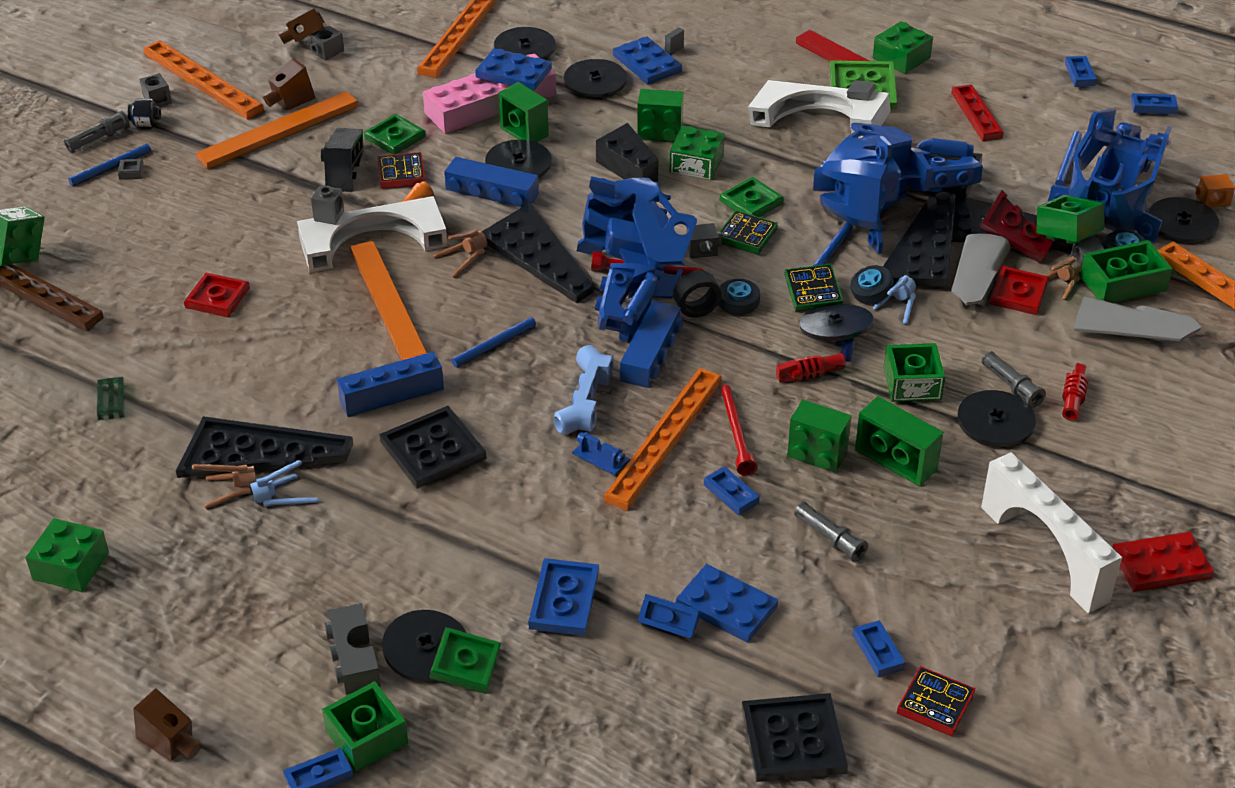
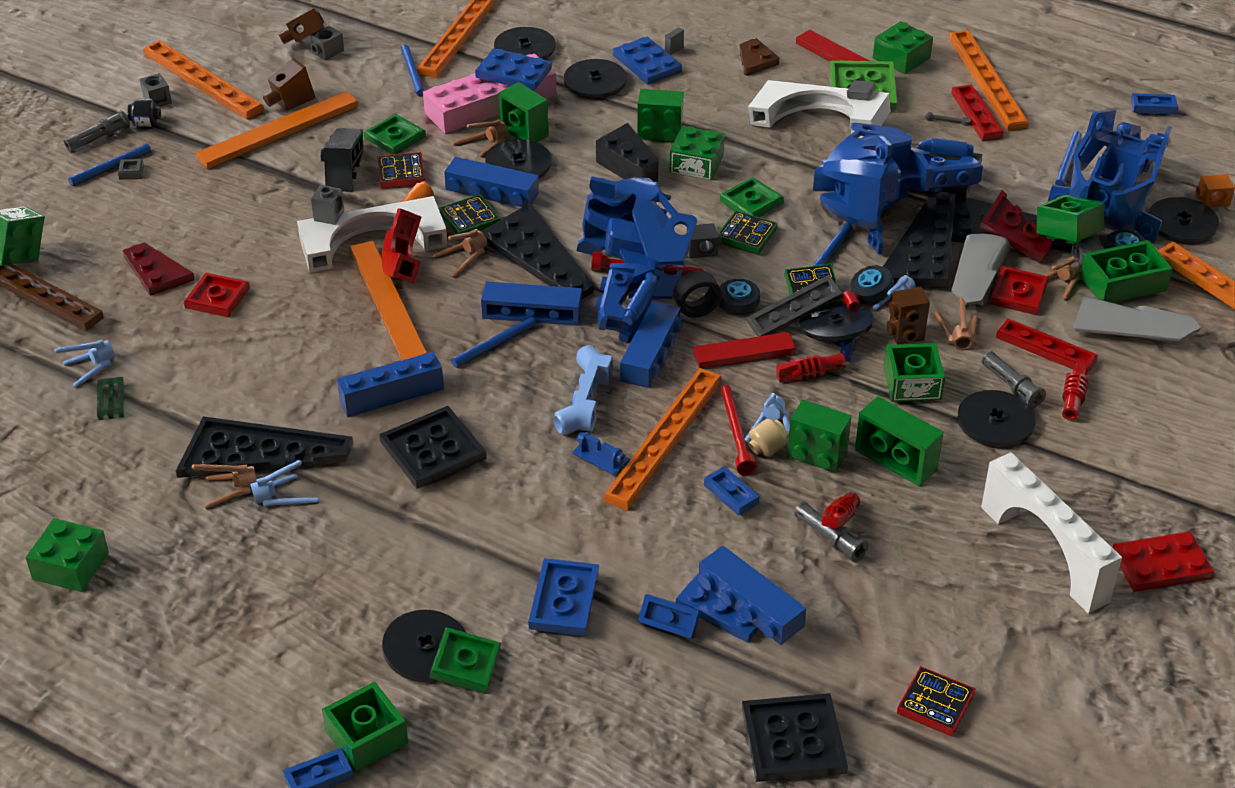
(100, 353): none -> light blue plant
(155, 269): none -> dark red wing
(164, 727): reddish brown torso -> none
(348, 630): dark grey arch -> none
(398, 247): none -> red arch
(412, 70): none -> blue bar
(469, 214): none -> tile
(496, 132): none -> nougat plant
(524, 301): none -> blue brick
(744, 350): none -> red tile
(752, 595): none -> blue brick
(756, 56): none -> reddish brown wing
(767, 437): none -> tan head
(773, 409): none -> light blue plant
(794, 307): none -> flat silver plate
(840, 511): none -> red hinge
(851, 300): none -> red arm
(879, 648): blue plate -> none
(908, 315): none -> reddish brown brick
(962, 335): none -> nougat plant
(965, 121): none -> dark grey hinge
(988, 80): none -> orange tile
(1045, 345): none -> red tile
(1080, 71): blue plate -> none

